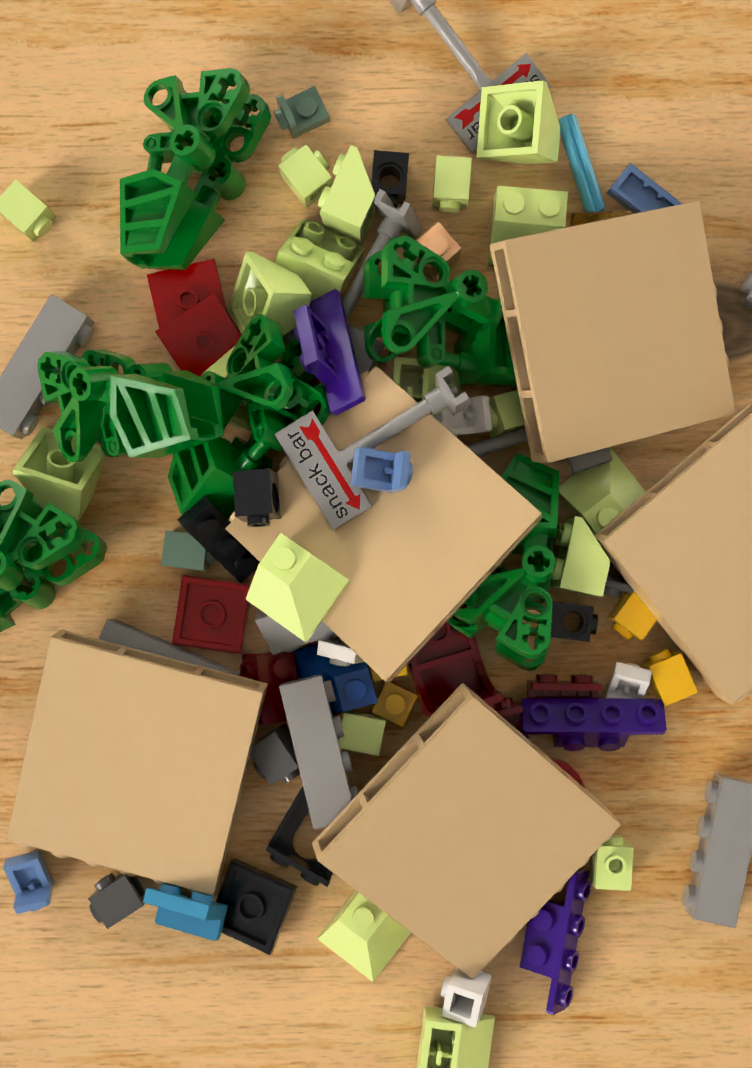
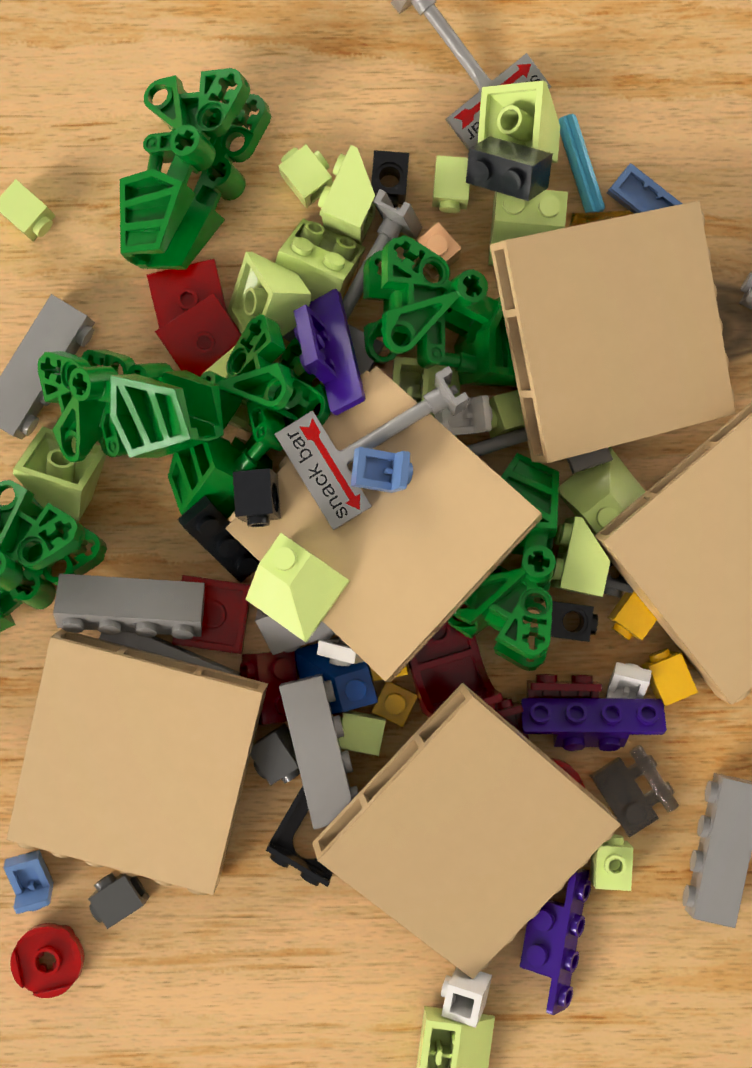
(36, 977): none -> red plate
(129, 606): none -> light grey brick
(185, 552): sand green brick -> none
(186, 912): dark azure bracket -> none
(255, 905): black plate -> none
(301, 112): sand green bracket -> none
(364, 935): yellowish green slope -> none
(509, 168): none -> black brick
(625, 797): none -> clear smoke plate

